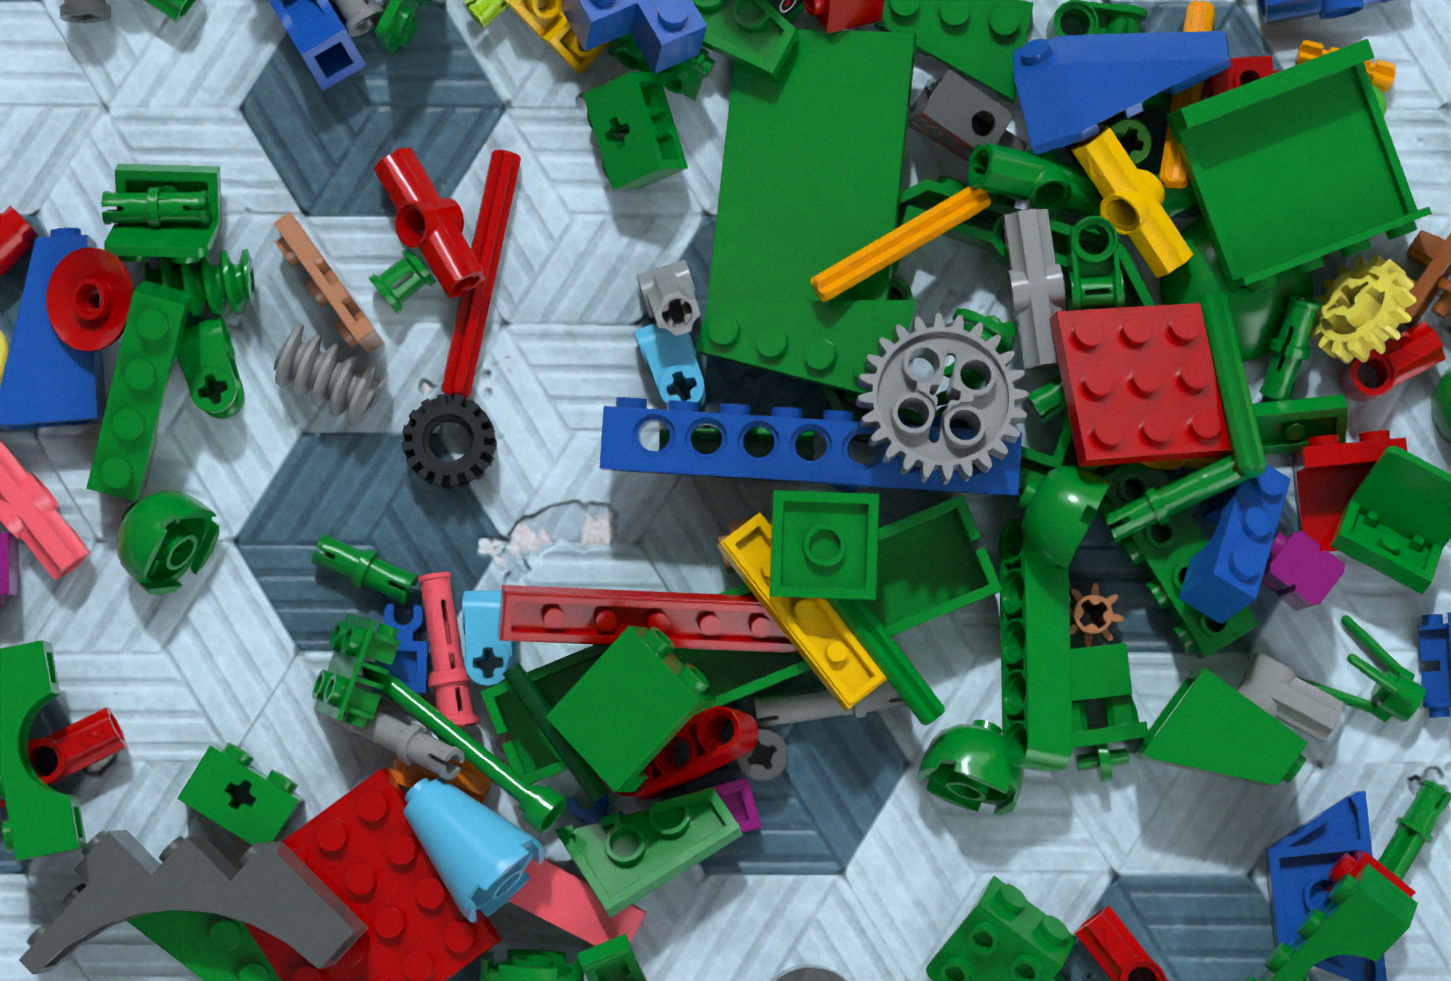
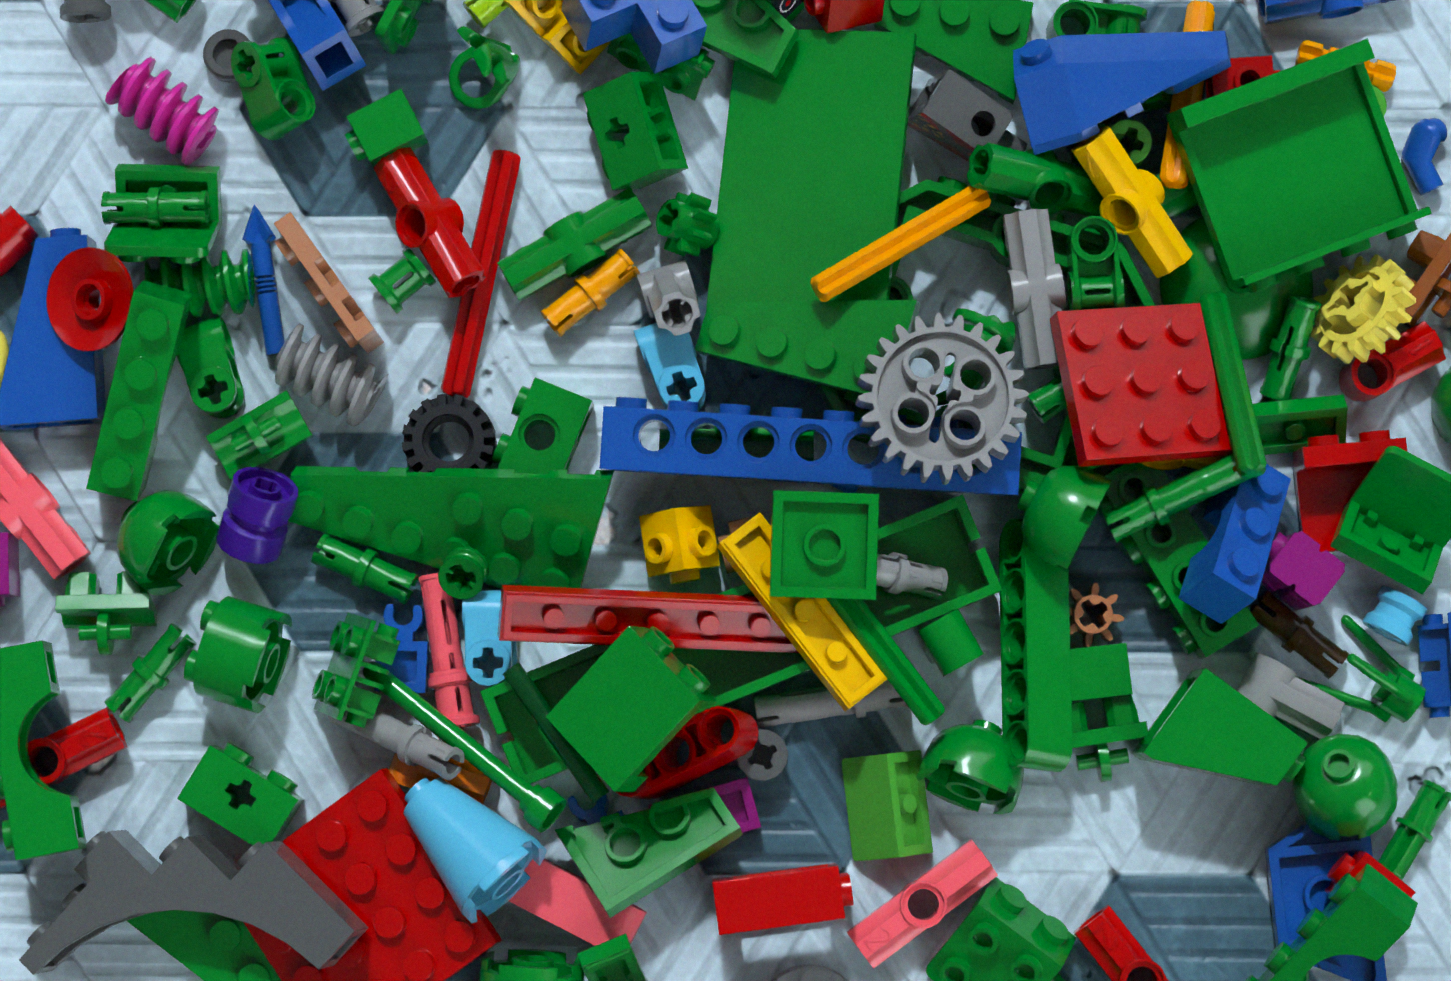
(105, 615): none -> green hips
(150, 673): none -> green pin
(164, 110): none -> dark pink piece
(218, 53): none -> dark grey tile
(239, 653): none -> green brick
(257, 515): none -> dark purple wheel
(259, 237): none -> blue piece
(260, 435): none -> green hips
(275, 87): none -> green piece
(384, 128): none -> green brick
(471, 561): none -> green bush
(489, 56): none -> green piece
(523, 523): none -> green wing
(550, 406): none -> green brick
(574, 244): none -> green piece
(590, 292): none -> light orange pin
(679, 543): none -> yellow brick
(687, 224): none -> green gear
(781, 898): none -> red window
(886, 806): none -> bright green panel
(899, 575): none -> light grey pin
(950, 642): none -> green piece
(950, 882): none -> coral piece
(1298, 634): none -> dark brown pin
(1345, 787): none -> green cylinder
(1394, 615): none -> medium azure wheel
(1419, 152): none -> blue arm

